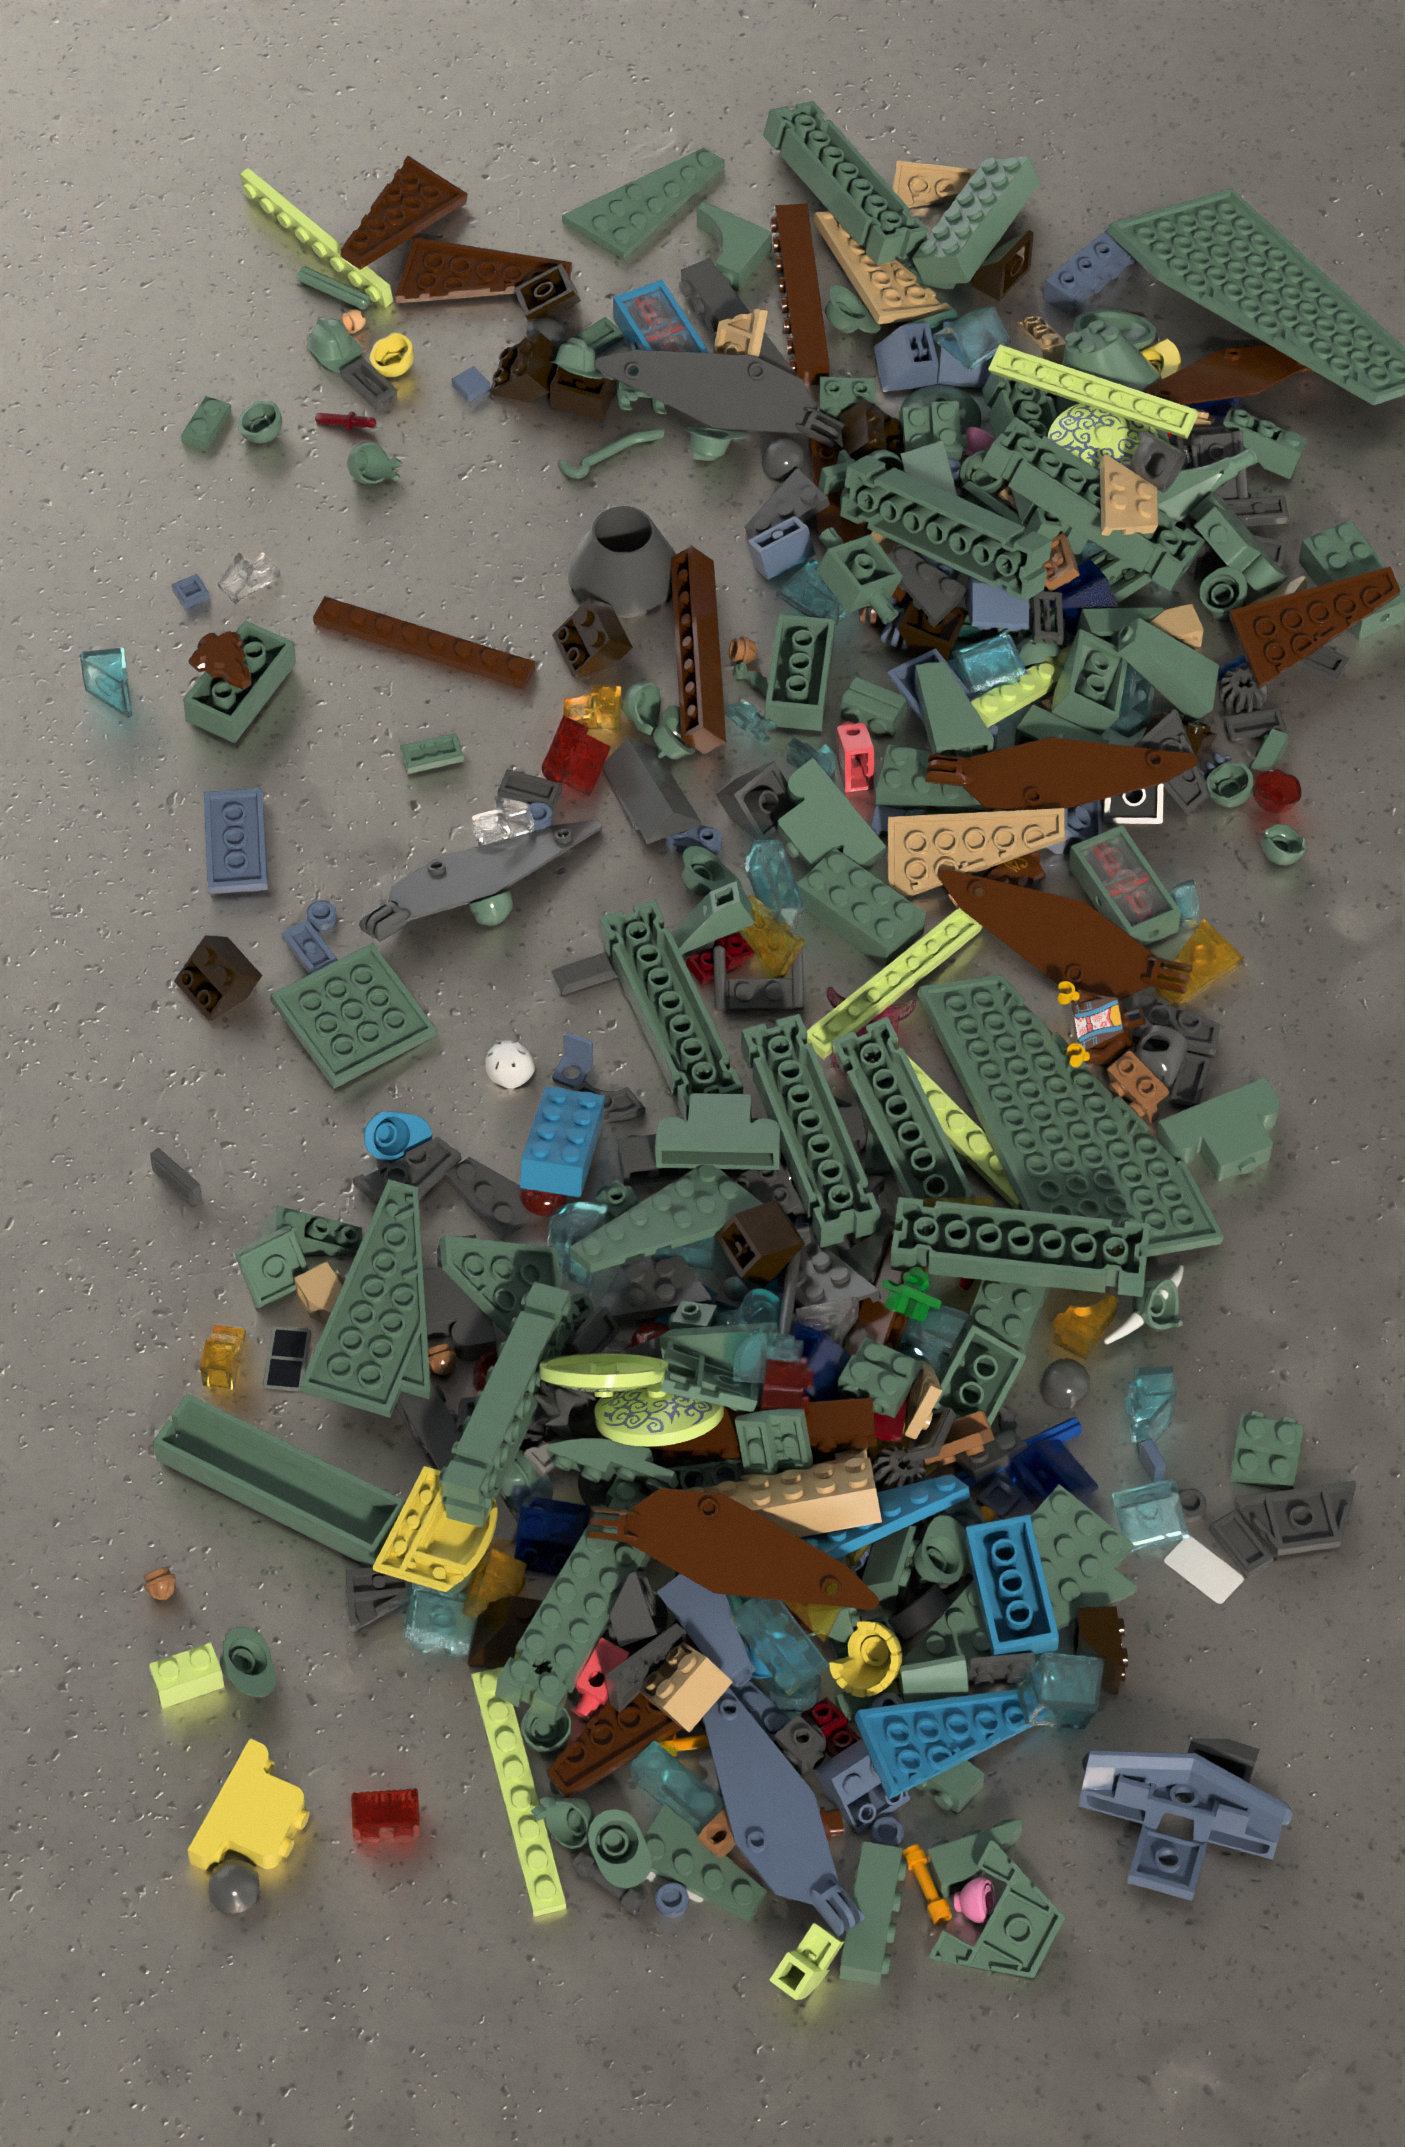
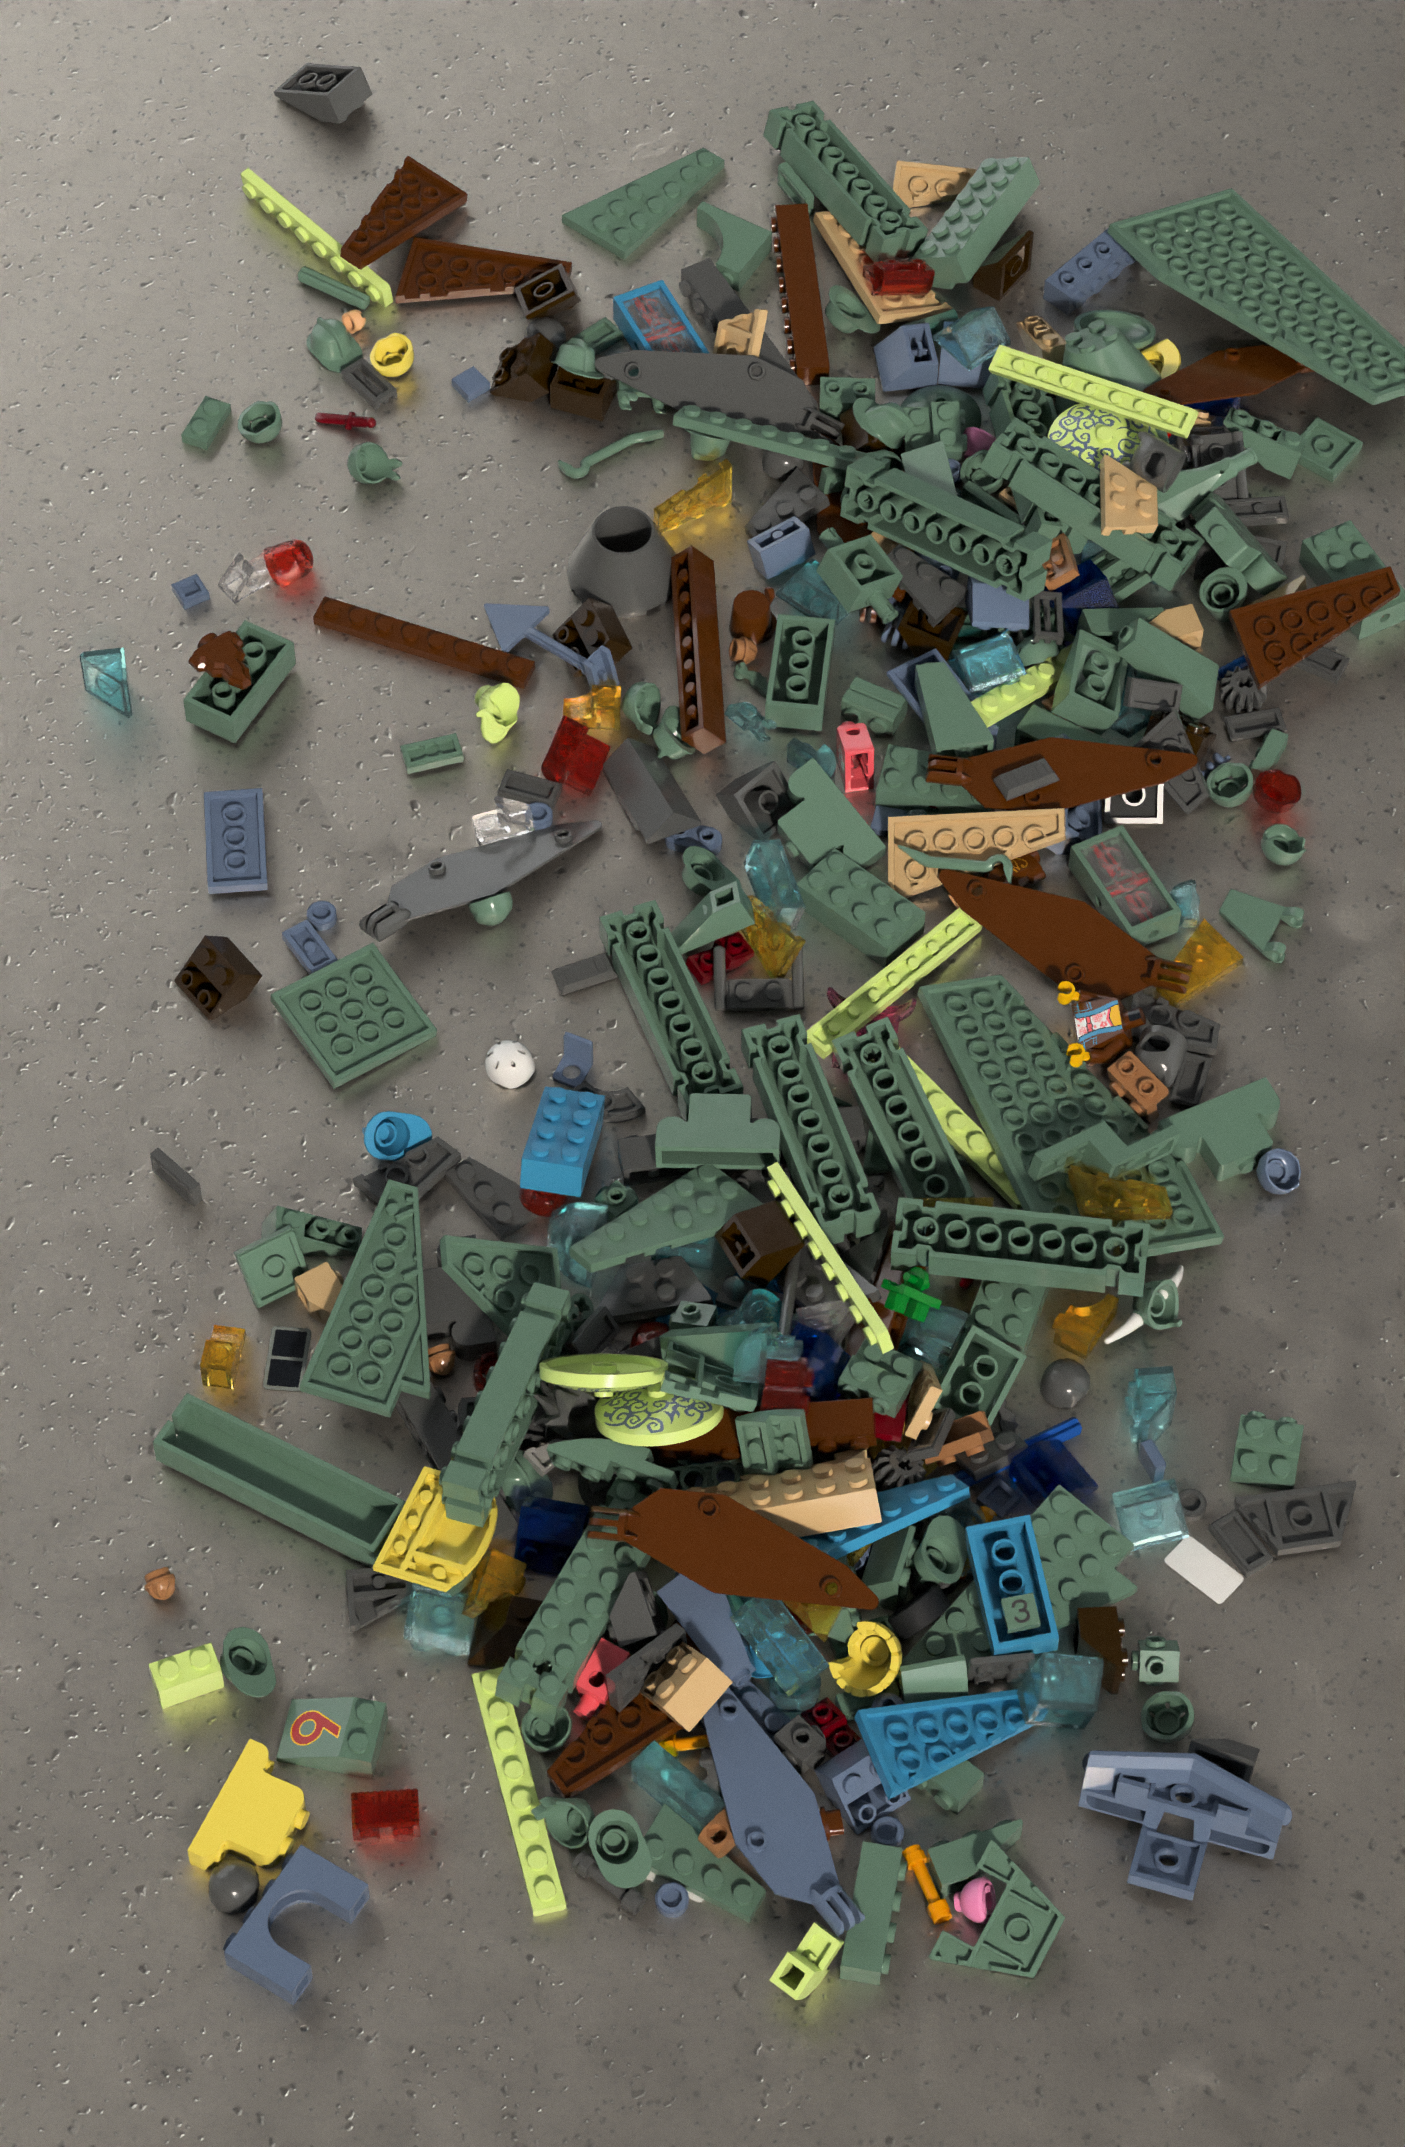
(288, 561): none -> clear red hair
(303, 1879): none -> sand blue arch
(326, 91): none -> dark grey slope
(334, 1734): none -> sand green slope
(497, 710): none -> yellowish green hair
(517, 622): none -> sand blue piece
(707, 495): none -> clear yellow wing
(752, 616): none -> reddish brown hat
(770, 438): none -> sand green plate
(794, 187): none -> sand green tile
(832, 1265): none -> yellowish green plate
(884, 421): none -> sand green piece
(899, 277): none -> clear red brick
(961, 864): none -> sand green piece
(1020, 1613): none -> sand green tile
(1025, 779): none -> dark grey tile
(1103, 1152): none -> sand green bracket
(1118, 1200): none -> clear yellow wing
(1152, 695): none -> dark grey tile
(1156, 1660): none -> sand green brick
(1167, 1721): none -> sand green helmet
(1258, 920): none -> sand green flag
(1279, 1171): none -> sand blue hair
(1328, 449): none -> sand green tile

